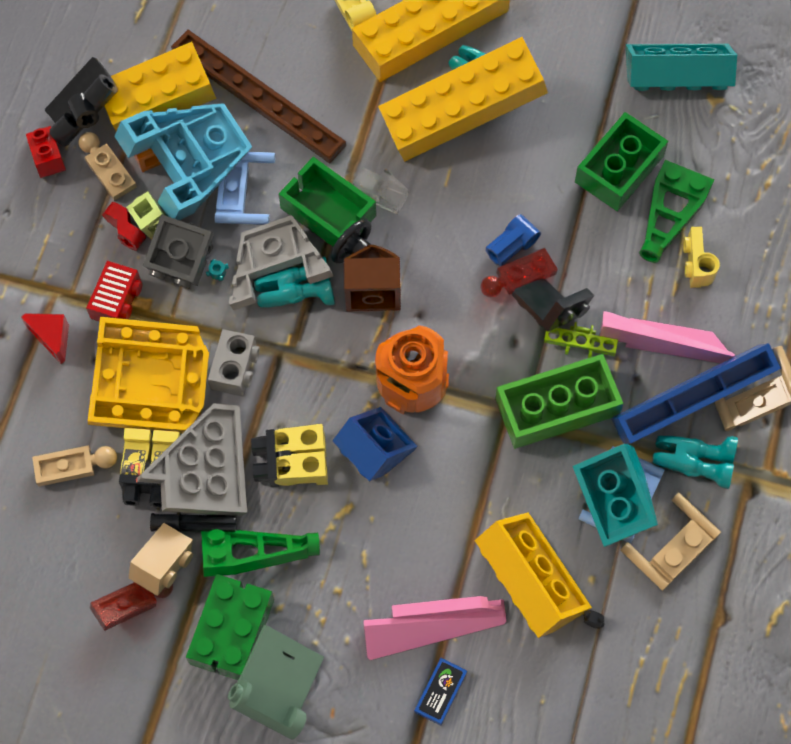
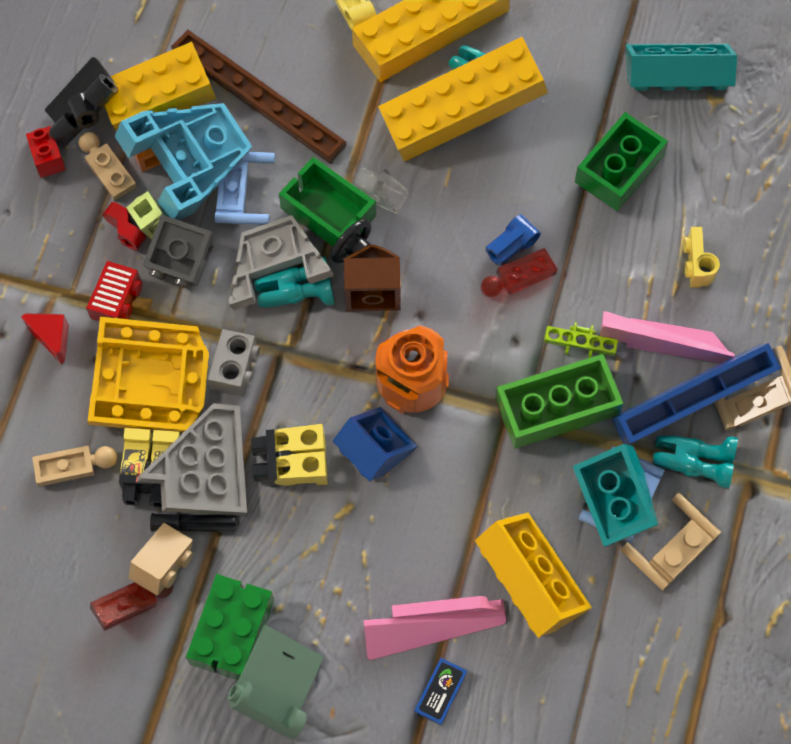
(217, 270): teal piece -> none
(218, 550): green plate -> none
(549, 306): black bracket -> none
(594, 619): black piece -> none
(680, 182): green plate -> none

